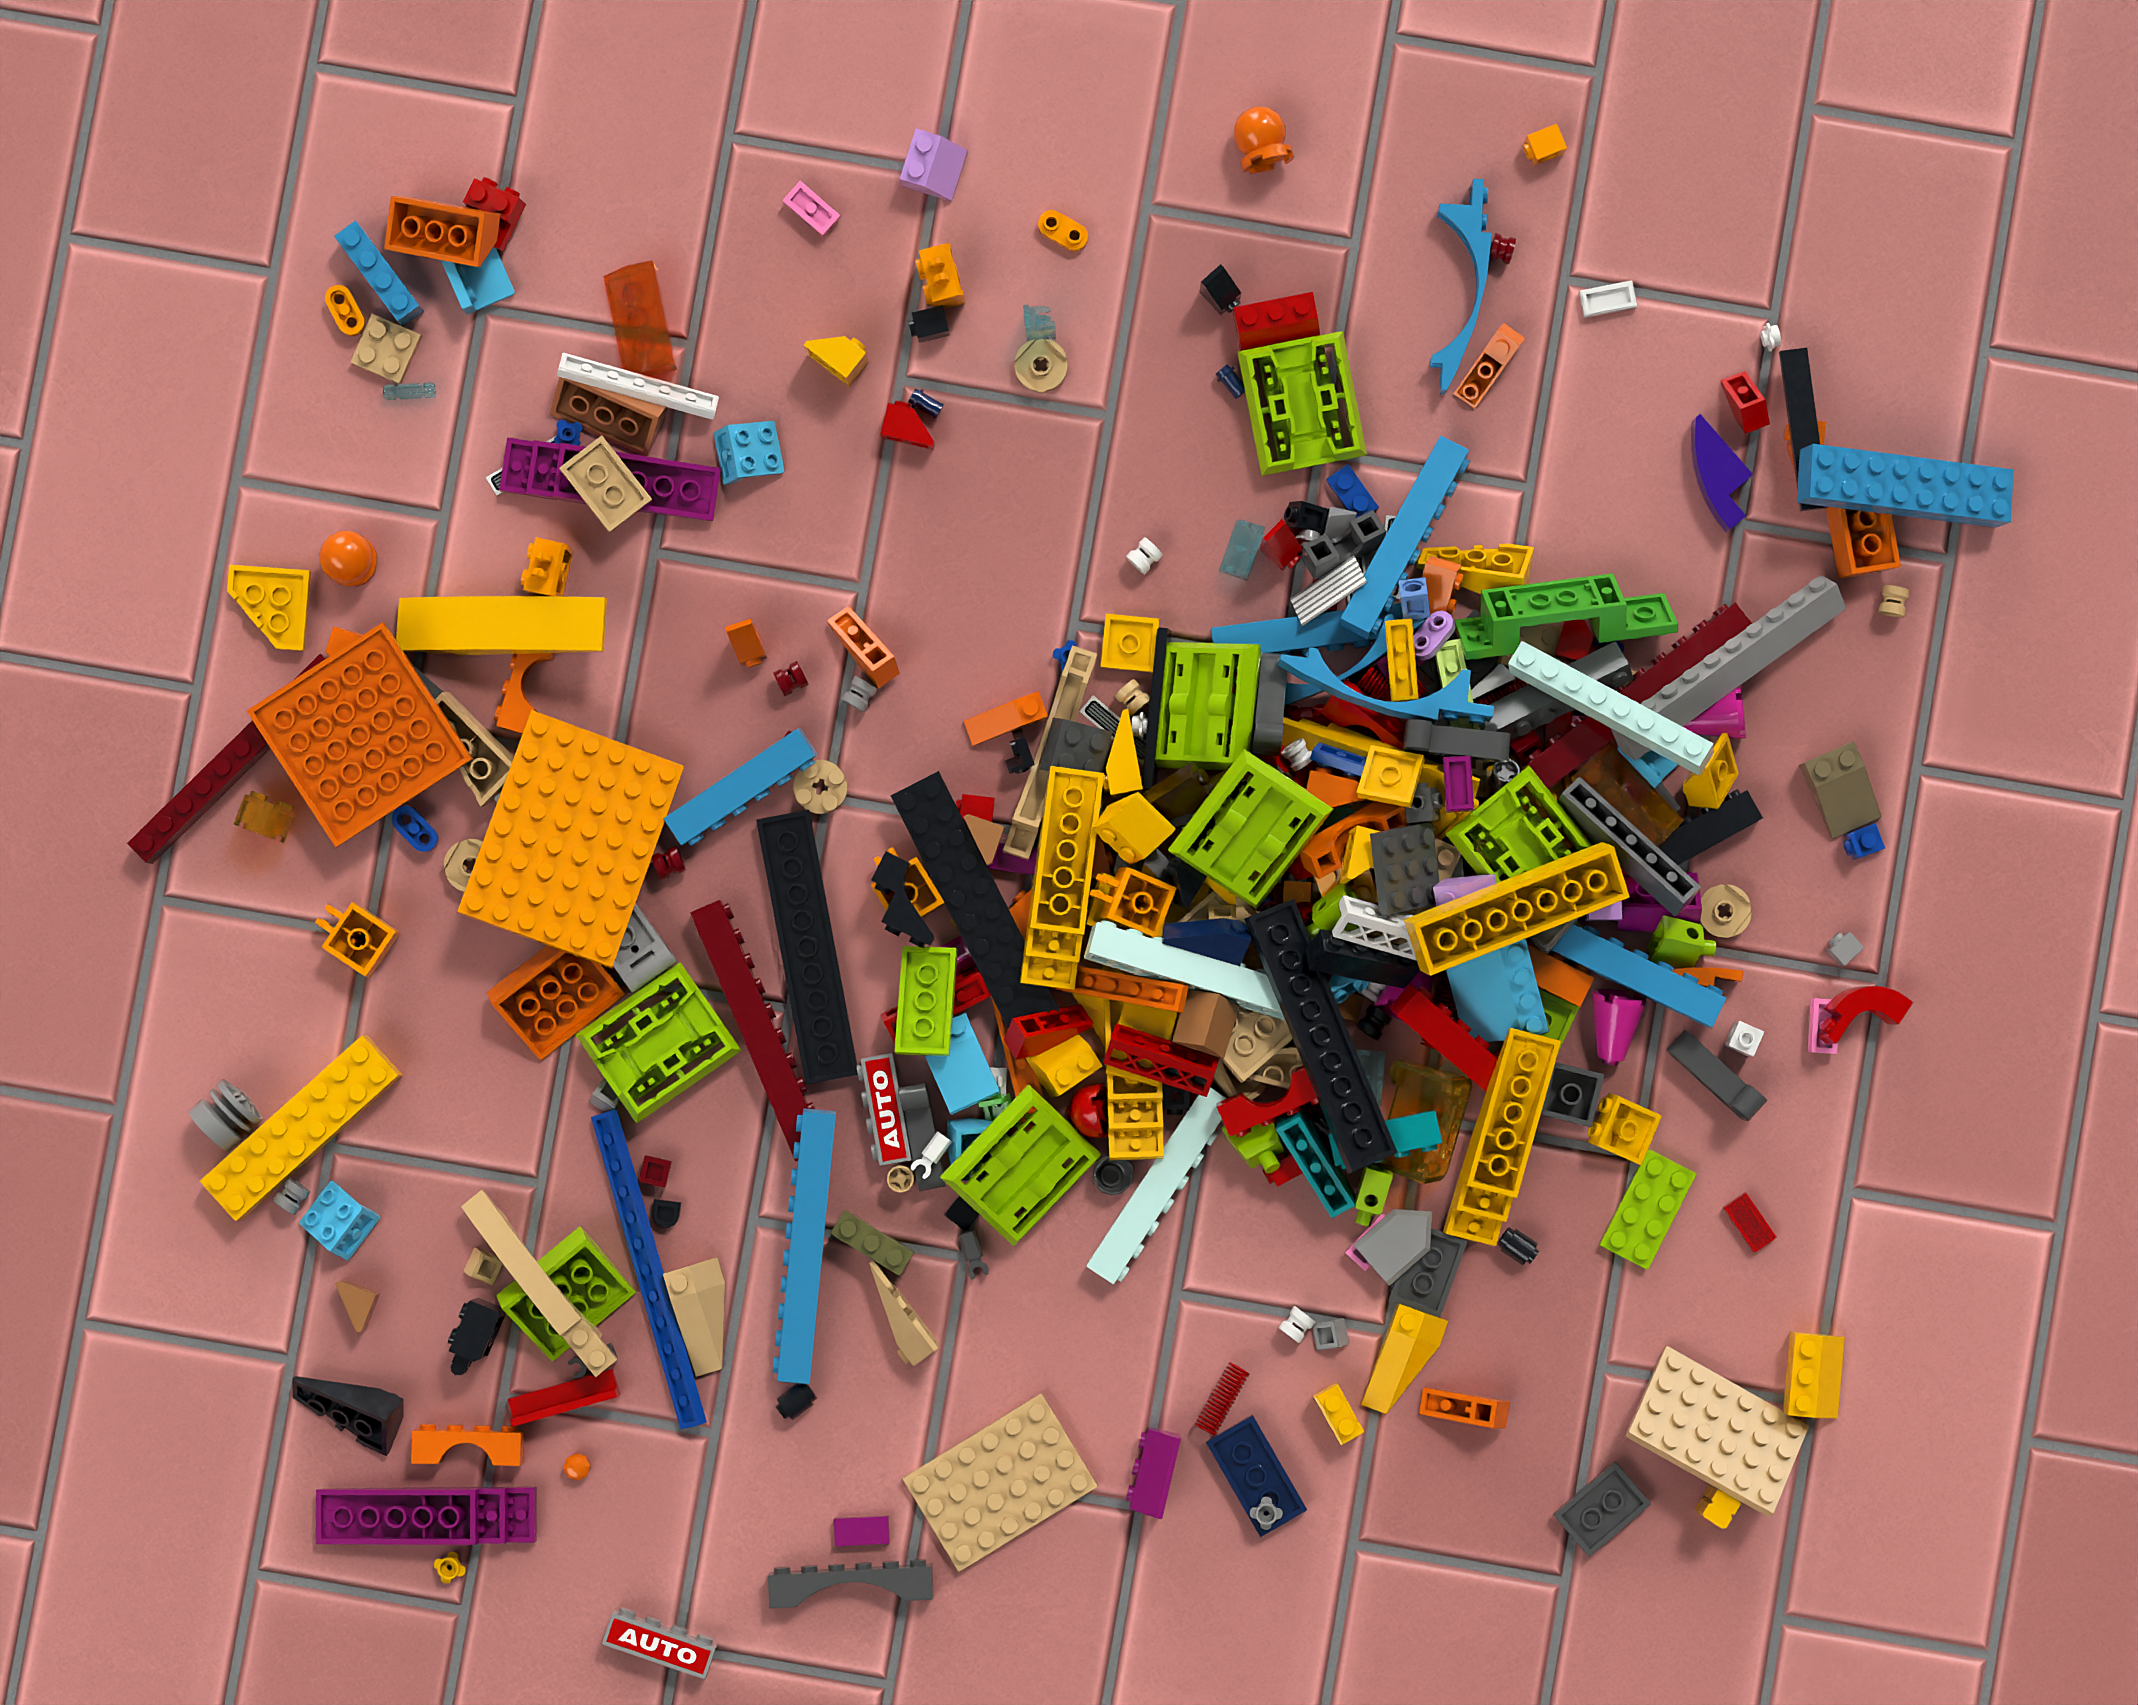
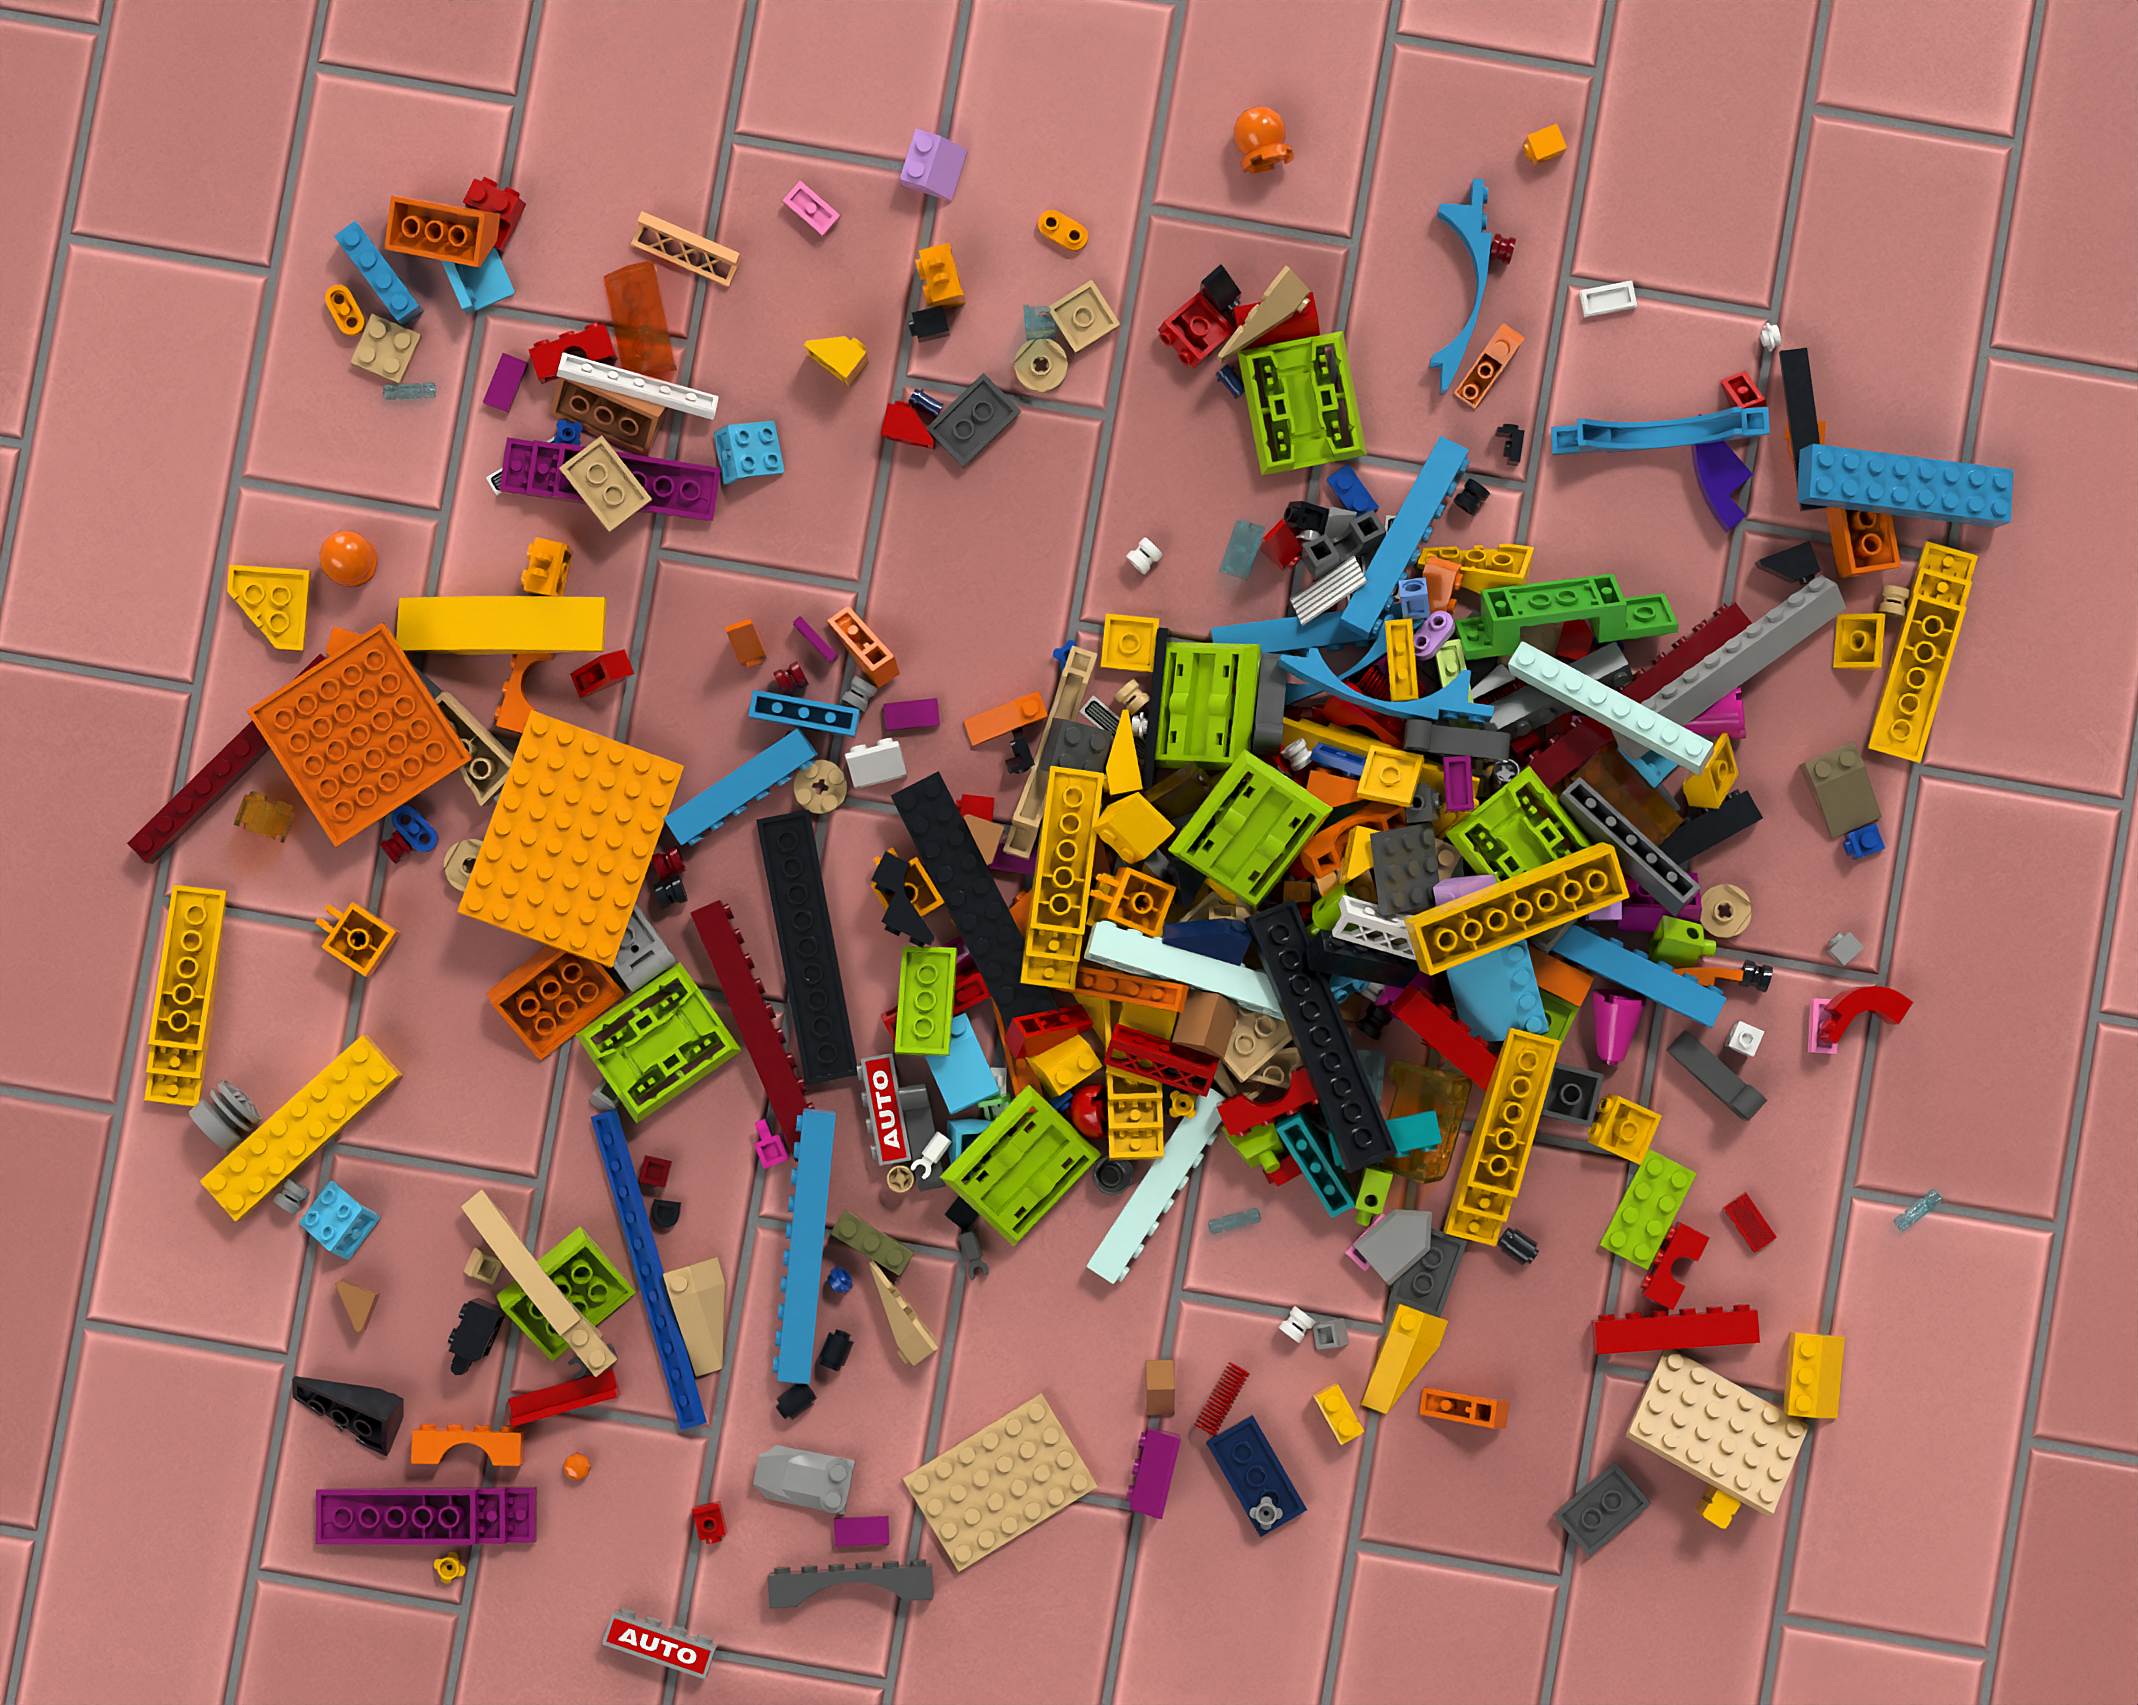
(185, 996): none -> yellow slope
(396, 847): none -> dark red wheel
(505, 382): none -> magenta tile
(593, 341): none -> red arch
(602, 673): none -> red slope
(670, 892): none -> black wheel
(691, 240): none -> light nougat fence
(714, 1512): none -> red brick
(770, 1148): none -> dark pink plate
(804, 713): none -> dark azure brick
(804, 1478): none -> light grey slope
(815, 640): none -> magenta tile
(836, 1350): none -> black brick
(840, 1280): none -> blue plate
(876, 763): none -> white slope
(911, 714): none -> magenta tile
(973, 420): none -> dark grey plate
(1061, 1102): none -> blue plate
(1083, 317): none -> tan plate
(1160, 1387): none -> medium nougat slope
(1176, 1108): none -> yellow plate
(1195, 330): none -> red plate
(1234, 1221): none -> clear light blue axle
(1278, 304): none -> tan wedge
(1471, 497): none -> black wheel
(1513, 447): none -> black bracket
(1633, 436): none -> dark azure slope
(1675, 1330): none -> red brick
(1681, 1242): none -> red arch
(1756, 975): none -> black wheel
(1792, 564): none -> black slope
(1859, 641): none -> yellow slope
(1918, 1210): none -> clear light blue axle
(1922, 651): none -> yellow slope

